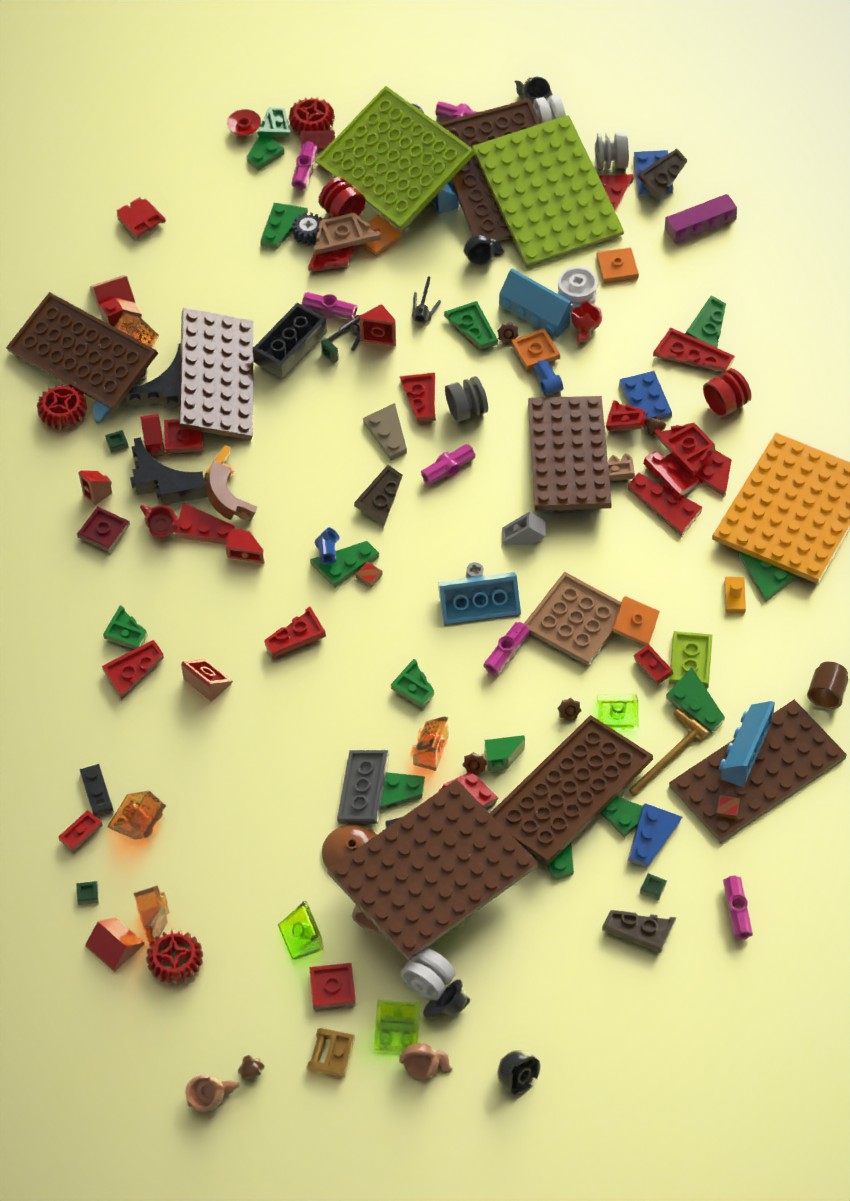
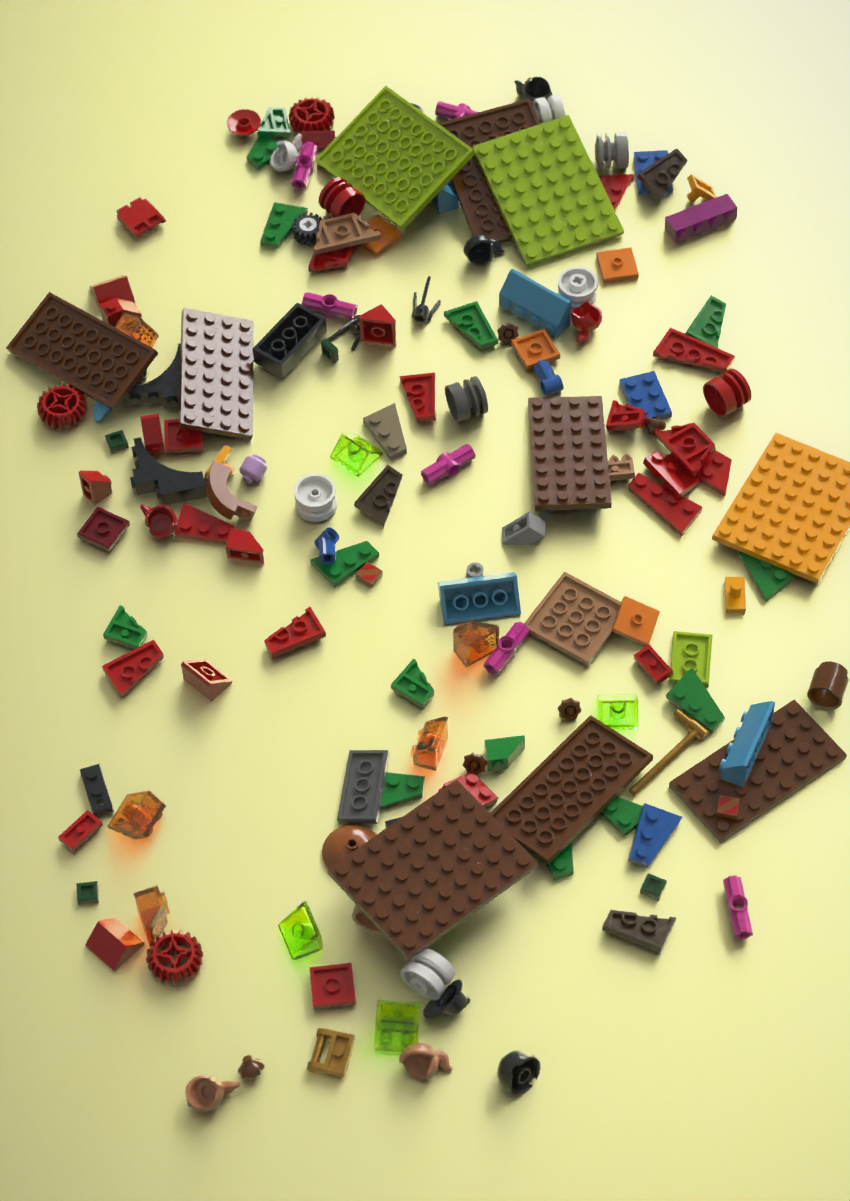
(253, 469): none -> lavender head
(285, 156): none -> white hair
(315, 497): none -> white wheel
(354, 453): none -> clear neon green slope
(474, 641): none -> clear orange slope
(699, 189): none -> light orange tile

